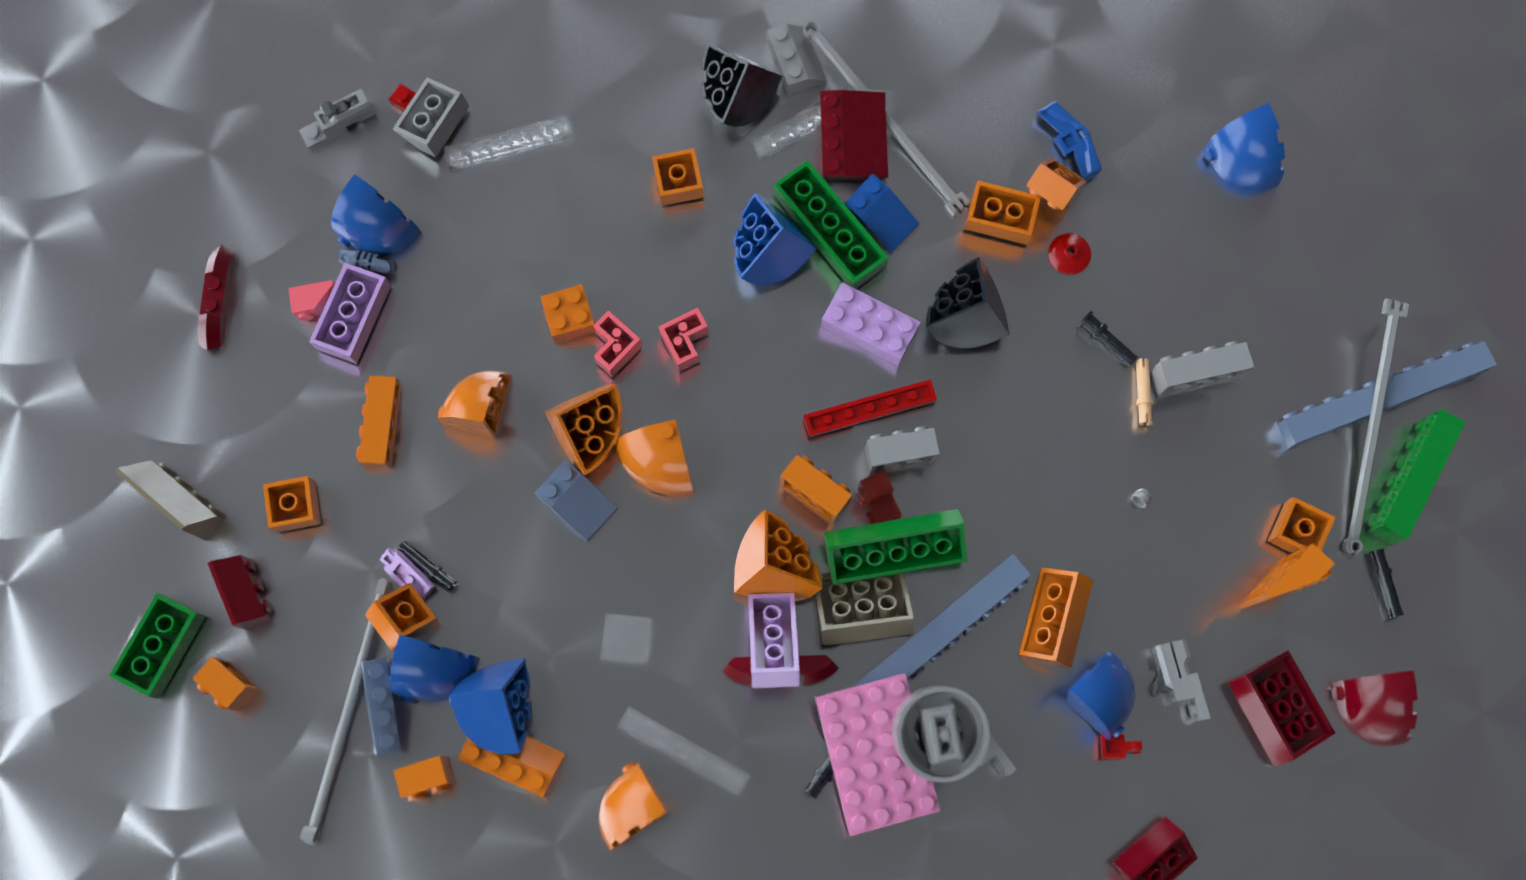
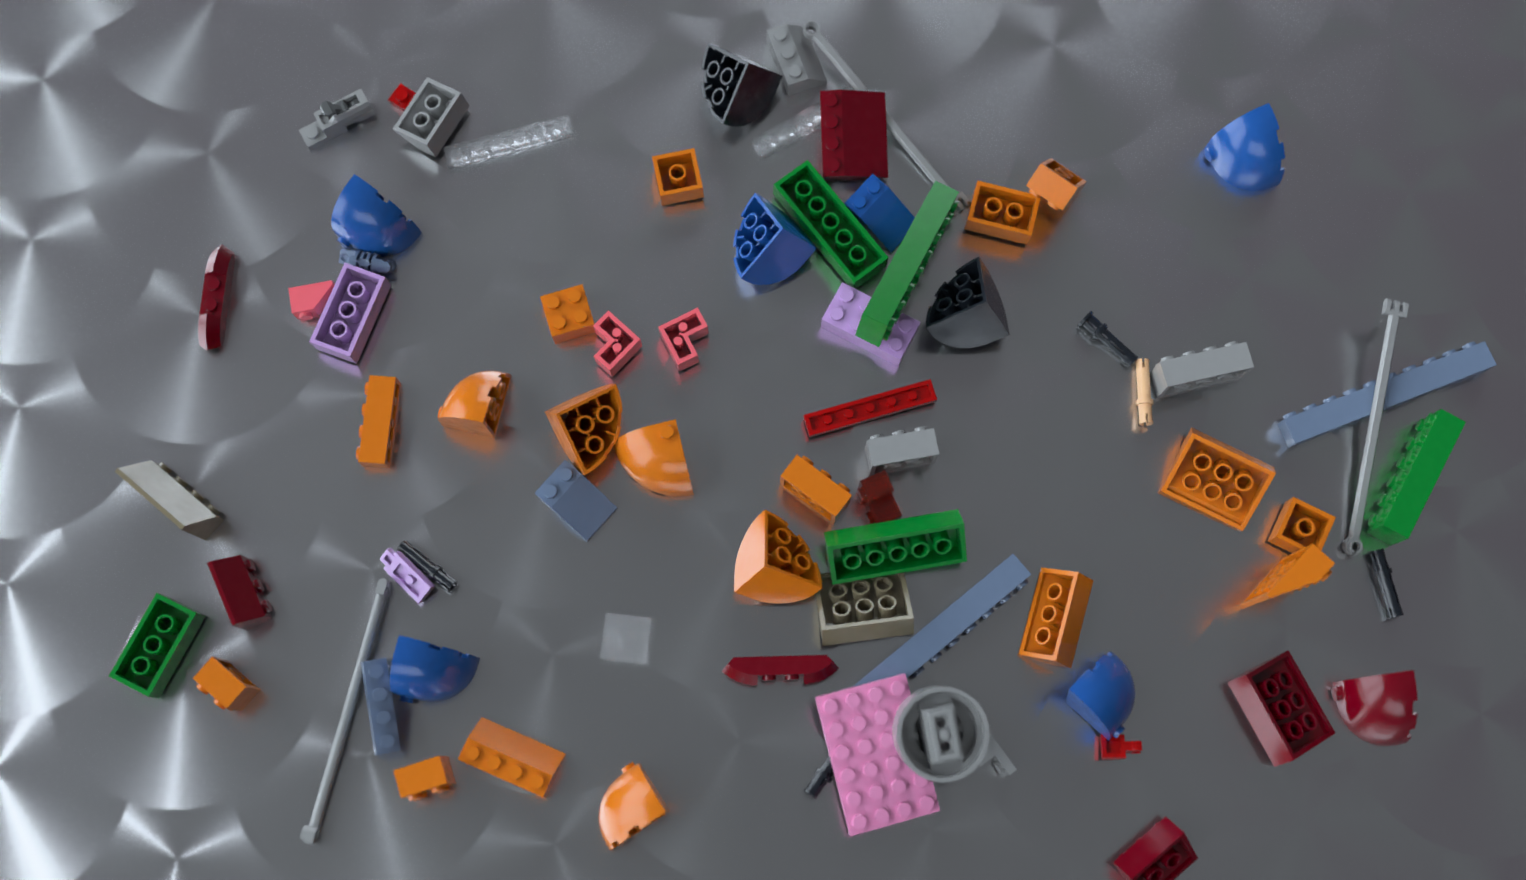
(291, 504): orange brick -> none
(400, 614): orange brick -> none
(494, 706): blue brick -> none
(683, 751): clear plate -> none
(773, 640): lavender brick -> none
(908, 264): none -> green brick
(1063, 260): red dish -> none
(1072, 139): blue plate -> none
(1141, 498): light grey hinge -> none
(1175, 678): light grey plate -> none
(1218, 479): none -> orange slope

